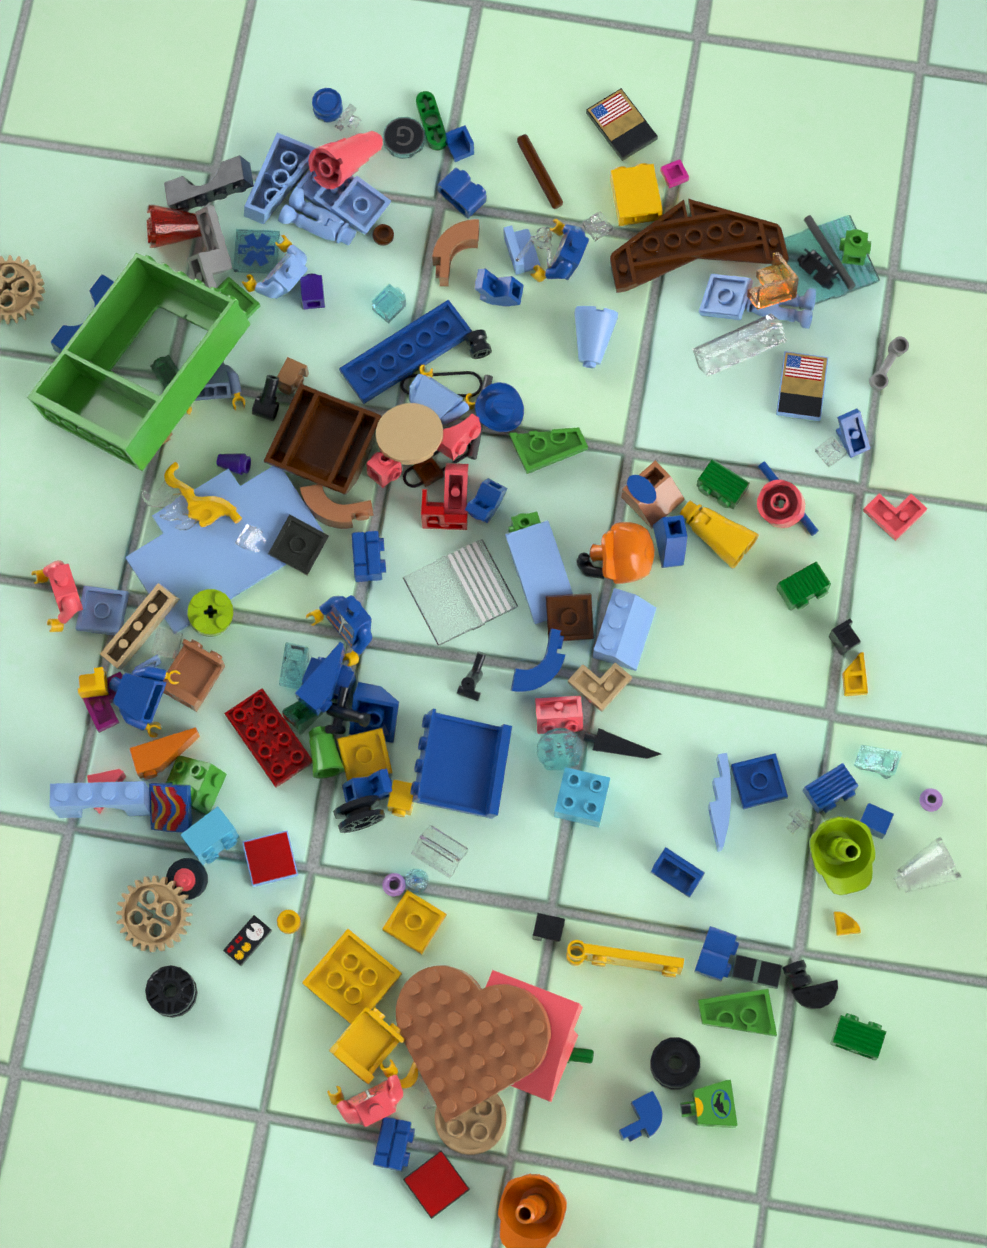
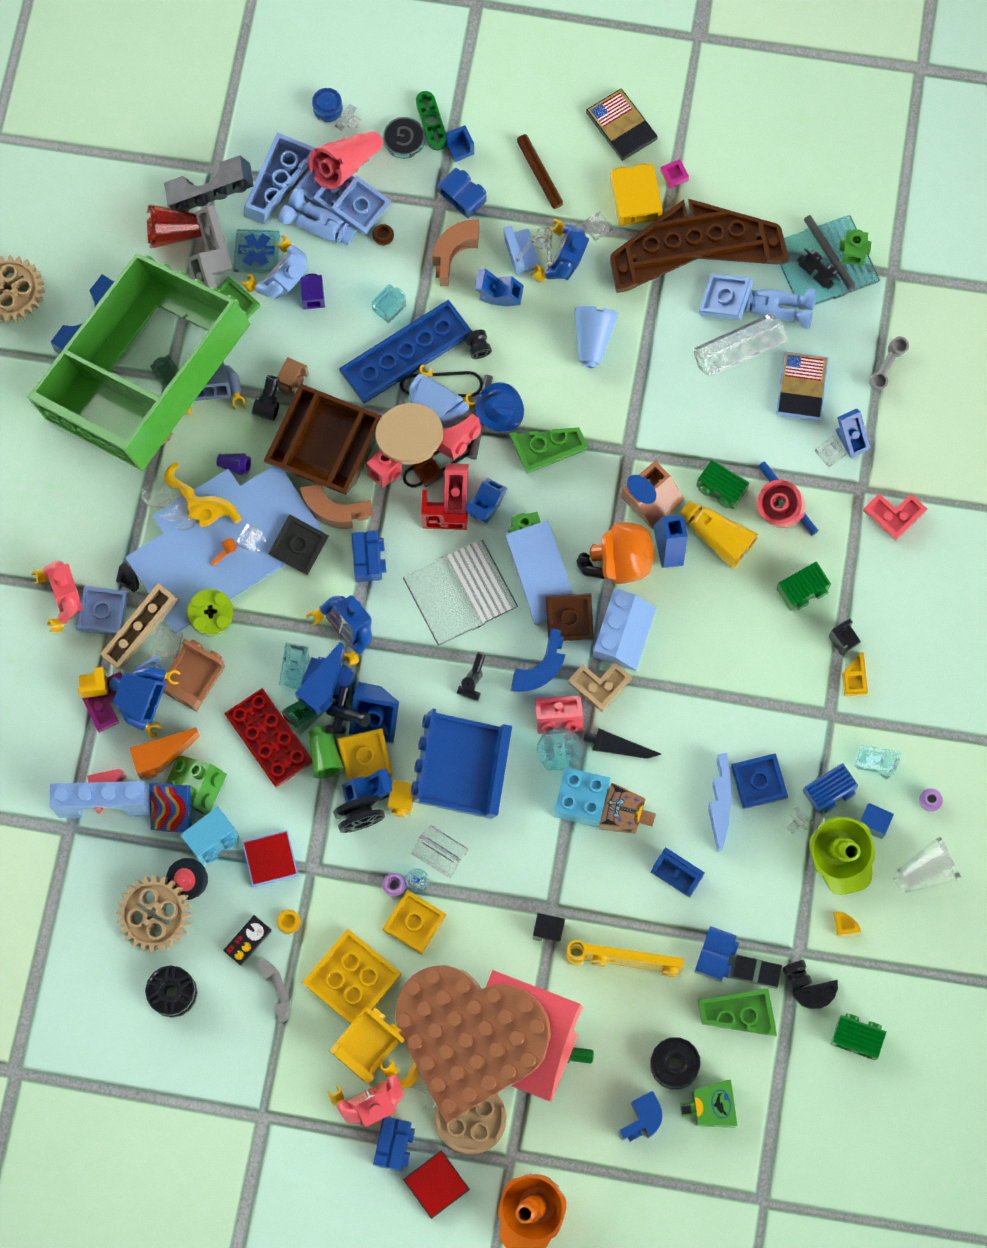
(127, 577): none -> pearl dark grey tile
(229, 547): none -> orange hand
(283, 1008): none -> light grey bar
(624, 811): none -> medium nougat torso
(777, 282): clear orange panel -> none

